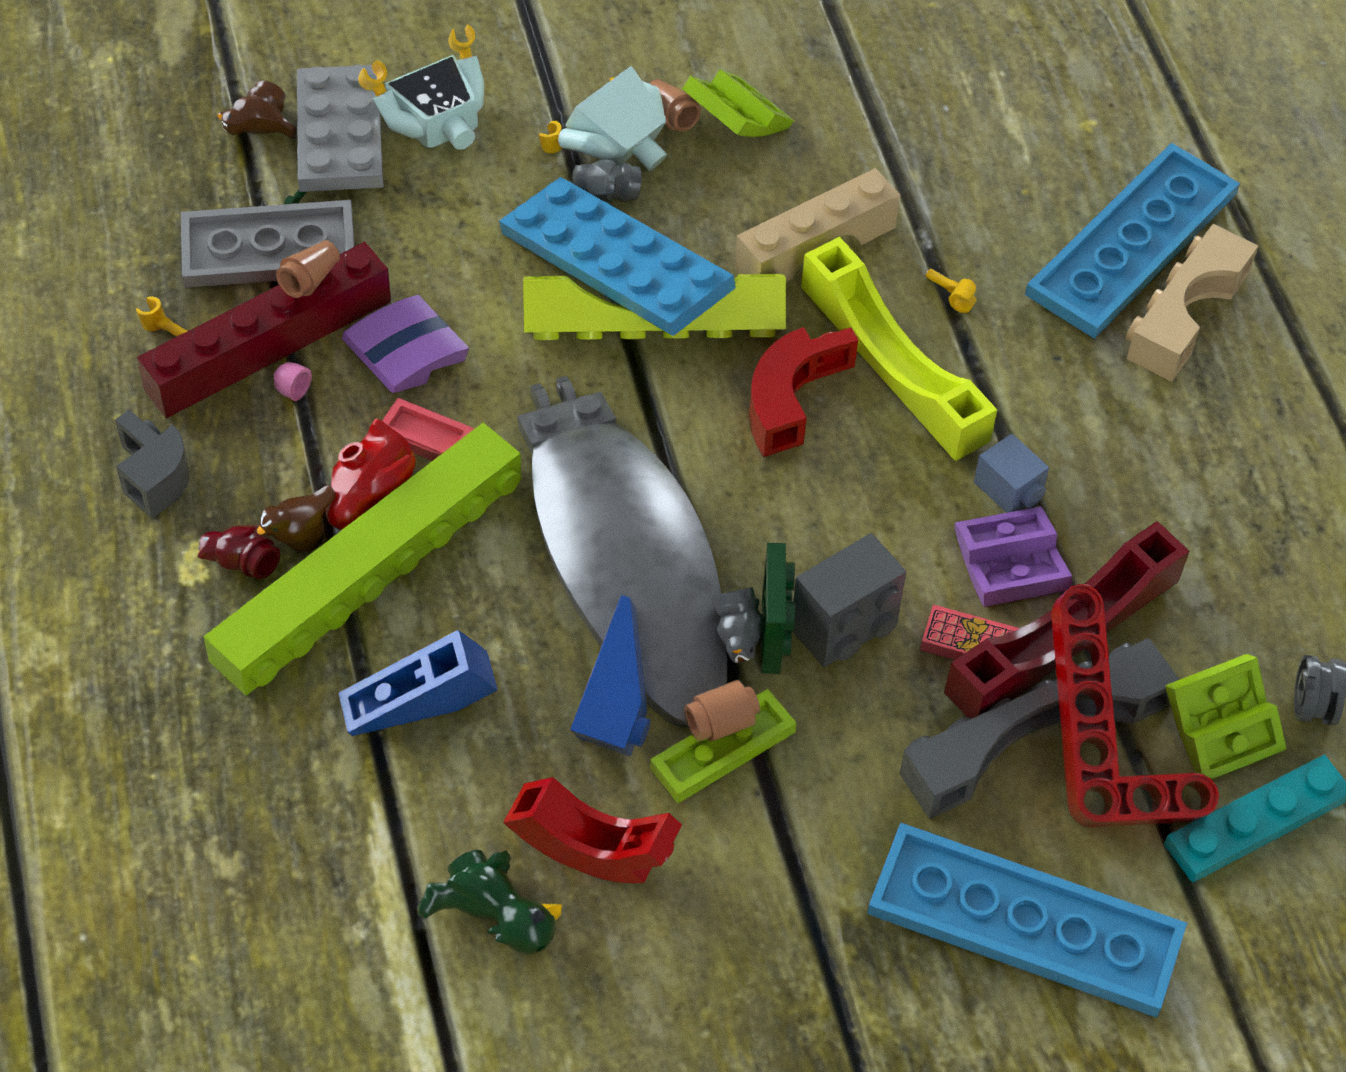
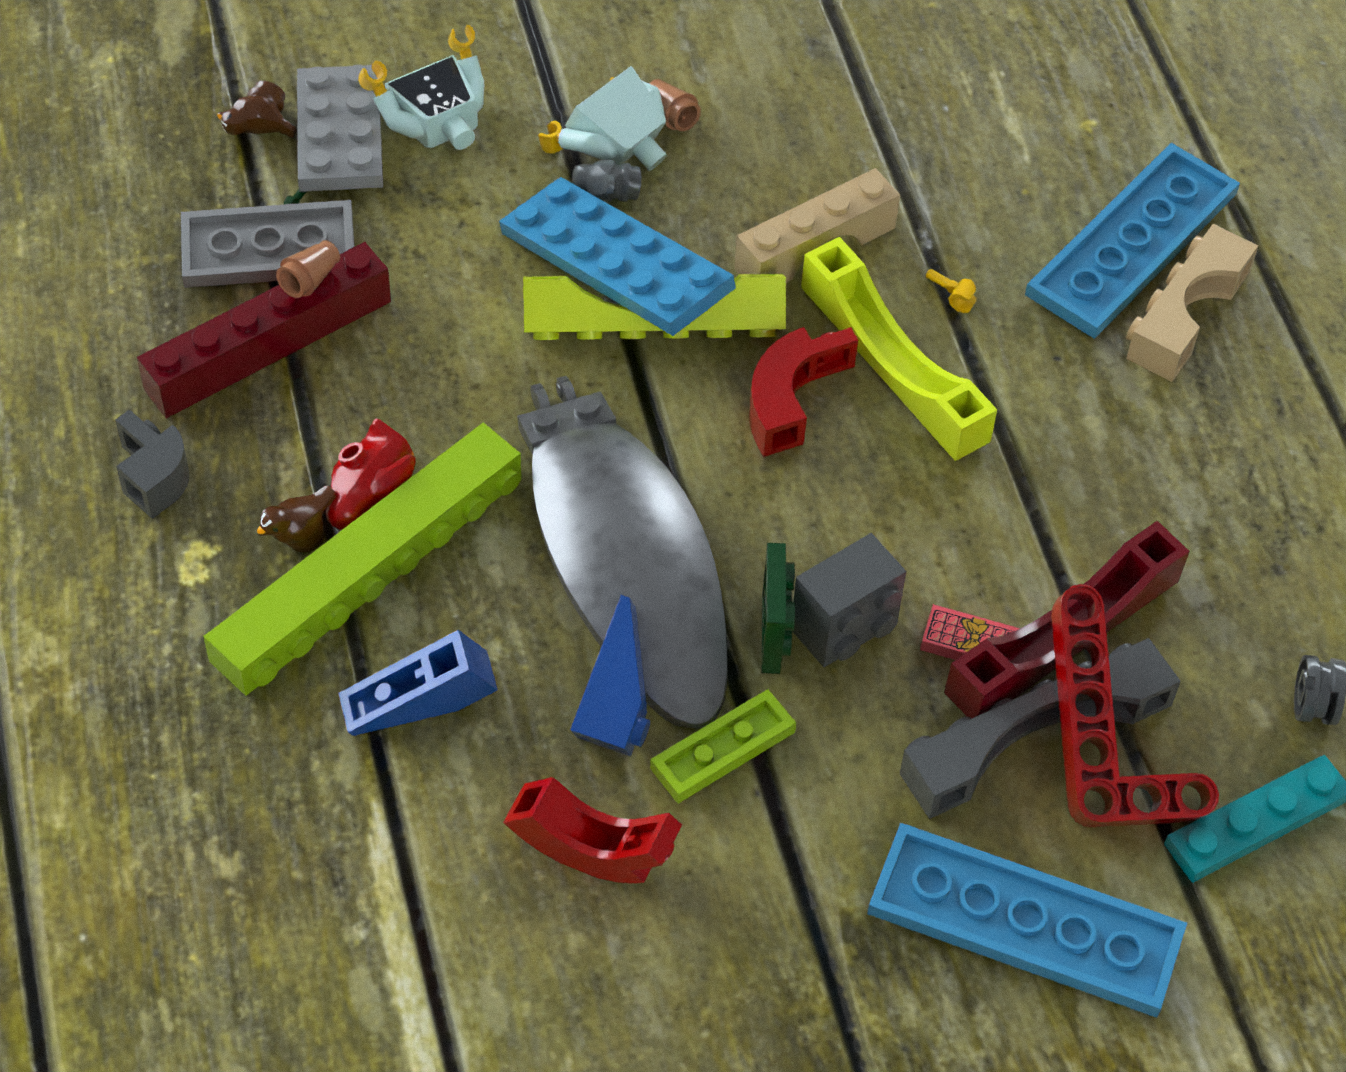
(156, 318): yellow hand -> none
(241, 550): dark red animal -> none
(292, 380): bright pink hinge -> none
(405, 343): medium lavender slope -> none
(424, 430): coral tile -> none
(485, 892): dark green animal -> none
(722, 711): nougat brick -> none
(738, 105): lime slope -> none
(740, 623): dark grey animal -> none
(1011, 475): sand blue brick -> none
(1012, 556): medium lavender slope -> none
(1225, 717): lime slope -> none

